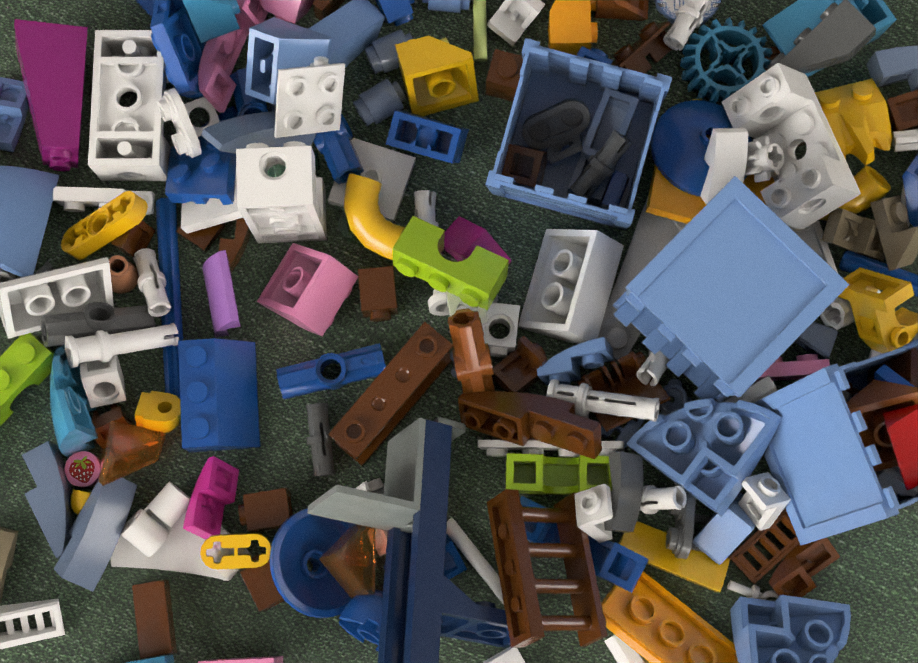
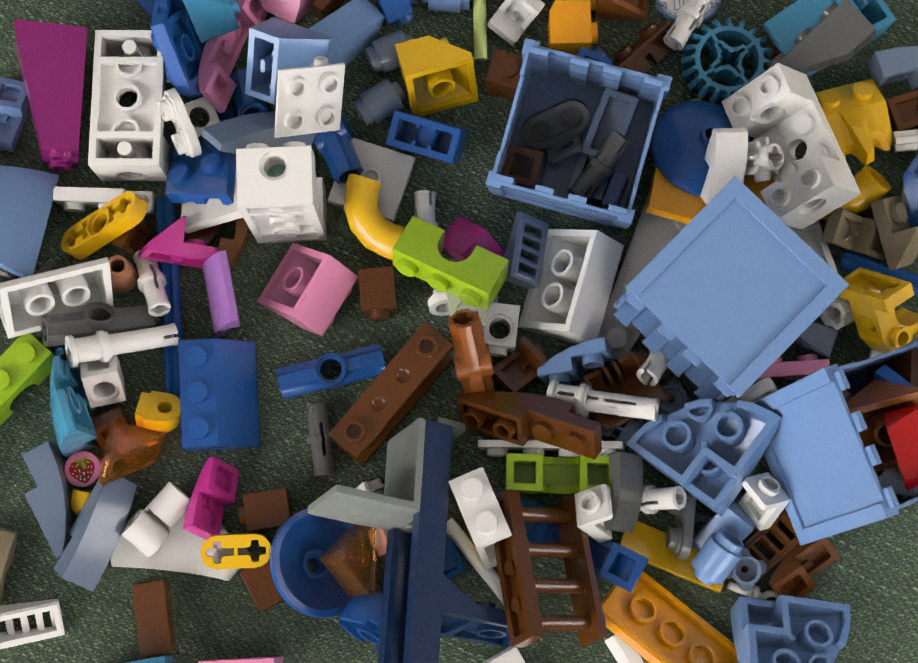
(171, 248): none -> dark pink slope
(480, 513): none -> white panel
(531, 276): none -> sand blue slope
(717, 557): none -> medium blue brick
(754, 572): none -> sand blue plate

